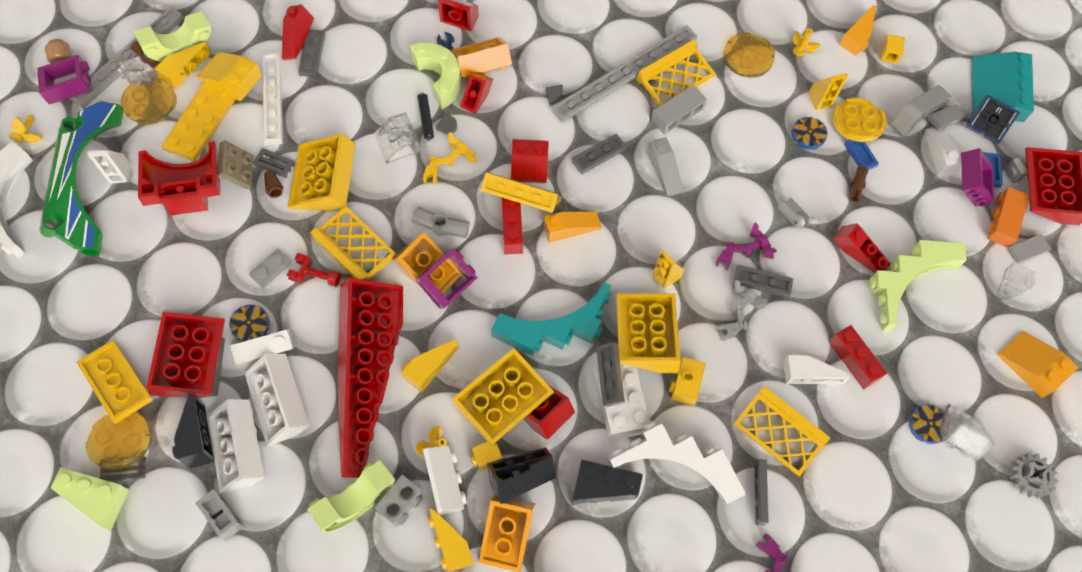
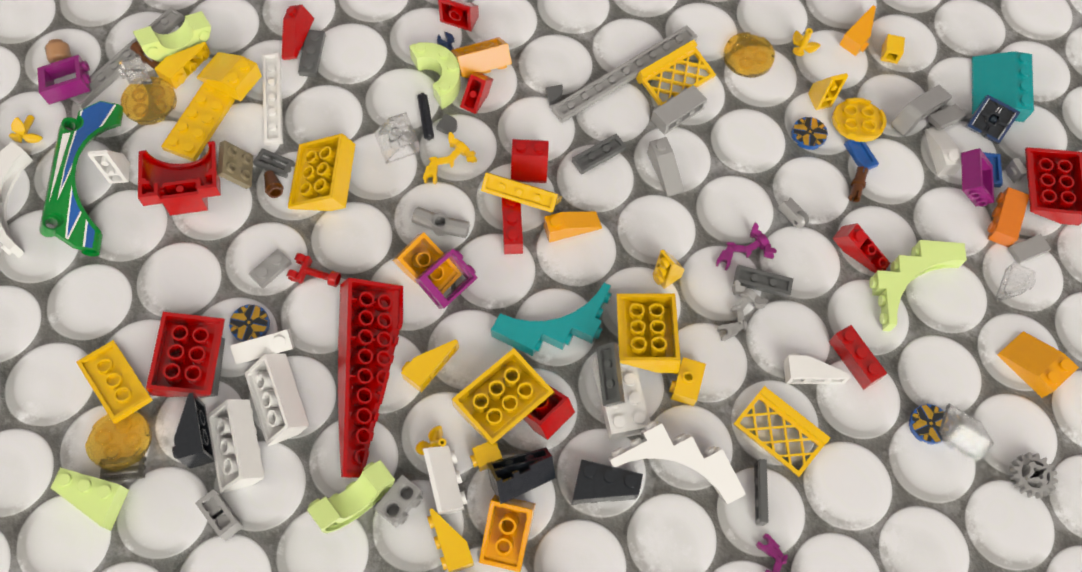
(338, 253): yellow fence -> none

